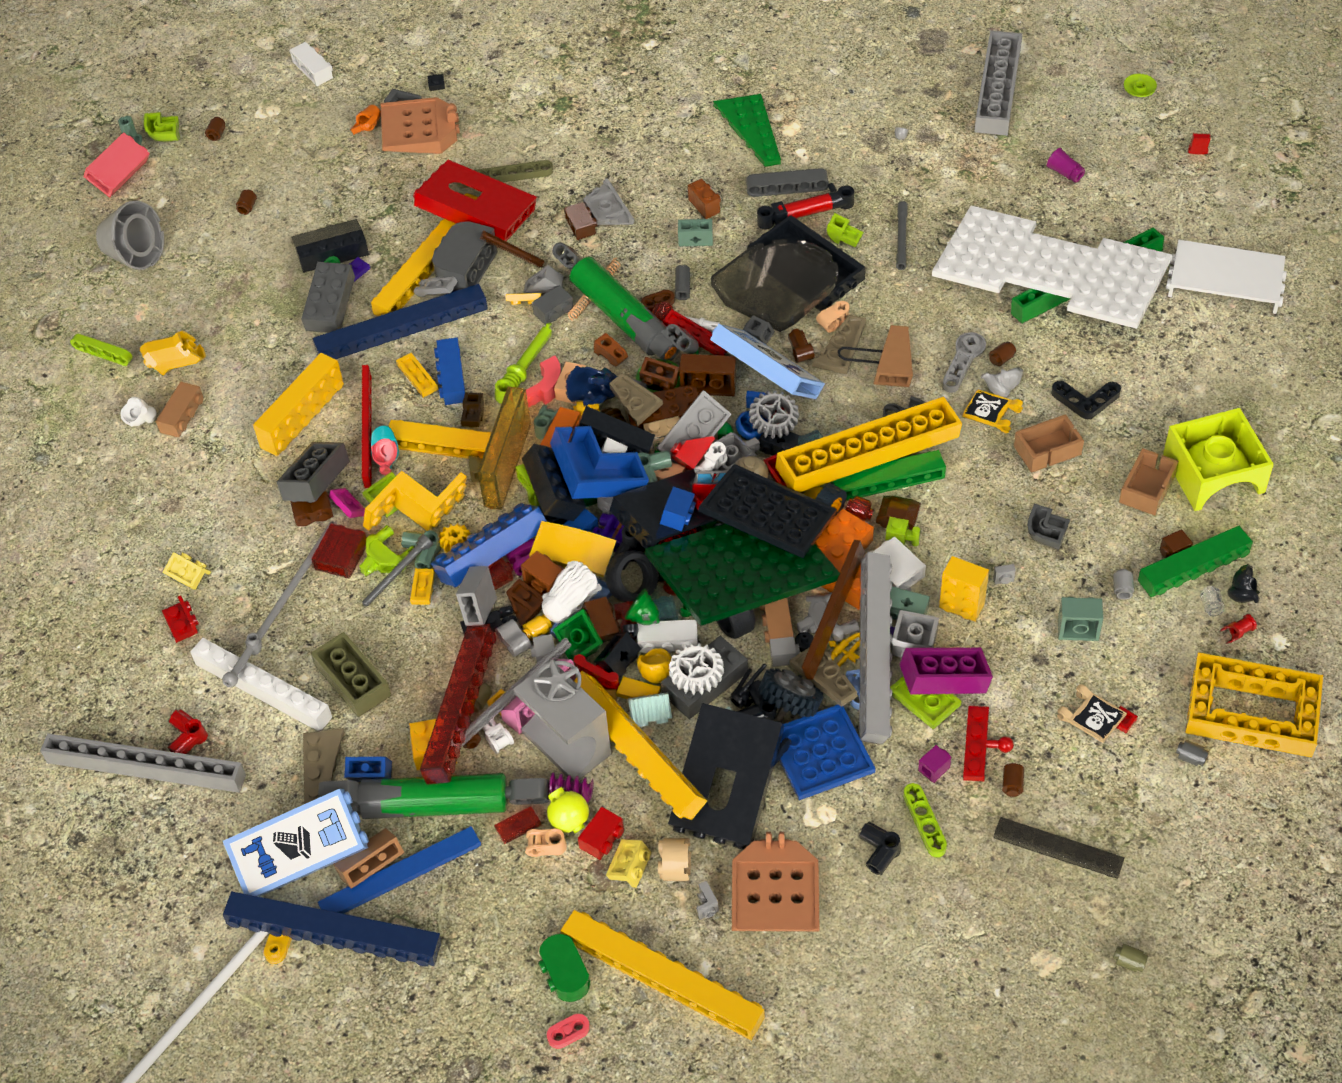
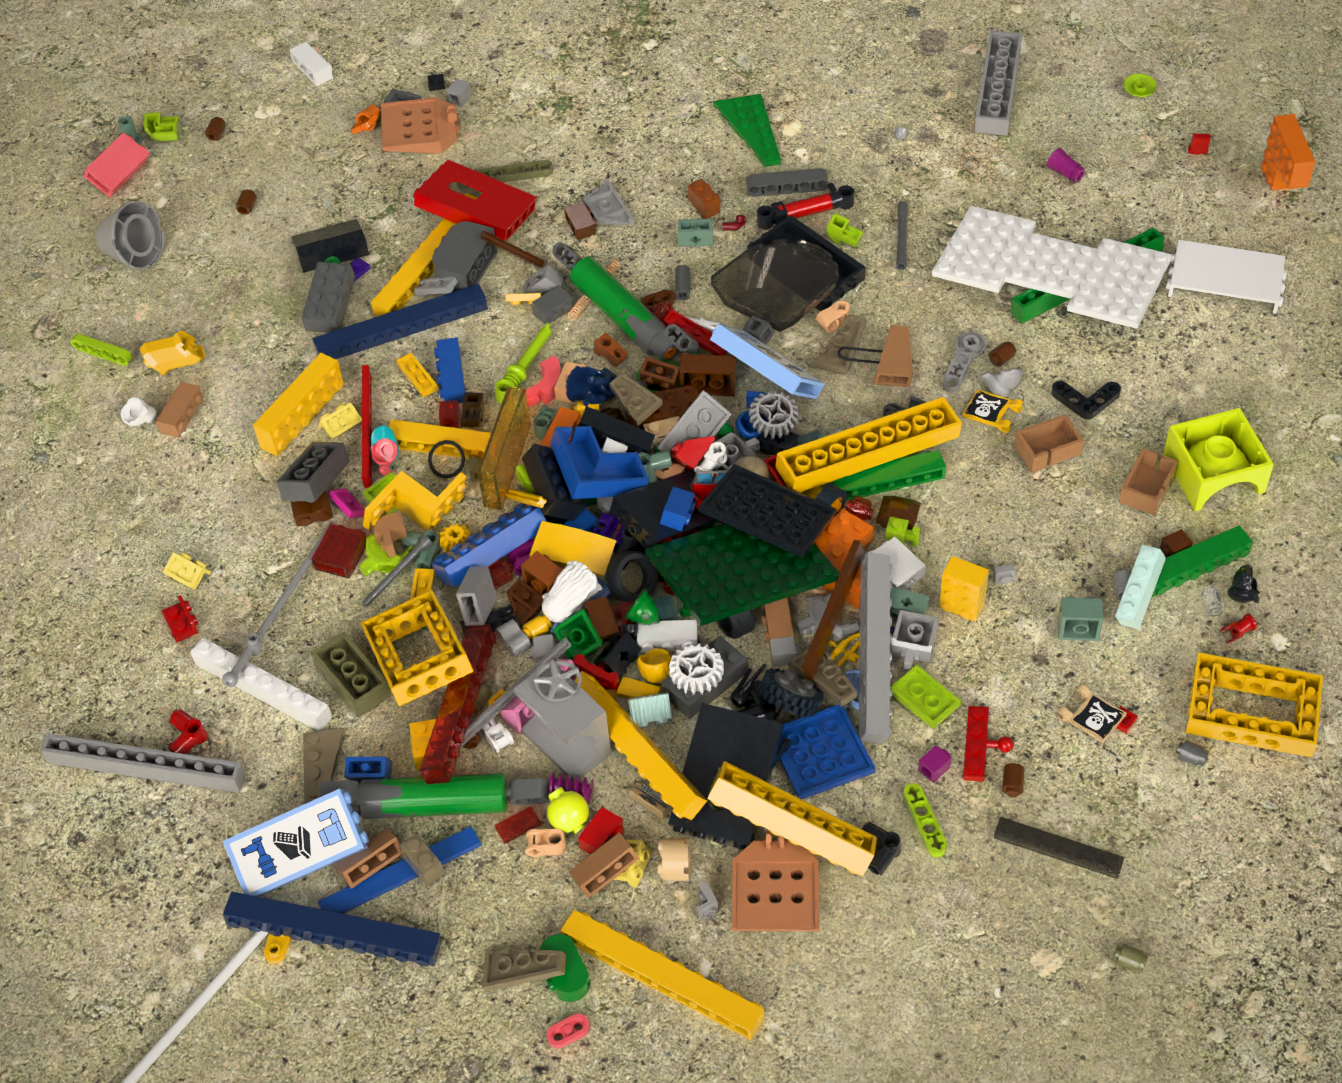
(340, 421): none -> light yellow bracket
(388, 530): none -> medium nougat brick
(421, 859): none -> dark tan piece
(429, 674): none -> yellow brick
(449, 414): none -> clear red brick
(459, 92): none -> light grey brick
(462, 460): none -> black piece
(513, 968): none -> dark tan wing
(527, 498): none -> yellow axle
(604, 865): none -> medium nougat brick
(650, 800): none -> tan slope
(734, 226): none -> dark red arm
(793, 818): none -> yellow brick
(801, 349): reddish brown piece -> none
(804, 640): black tile -> none
(946, 670): magenta brick -> none
(1047, 527): dark grey brick -> none
(1140, 587): none -> light aqua brick
(1287, 157): none -> orange brick

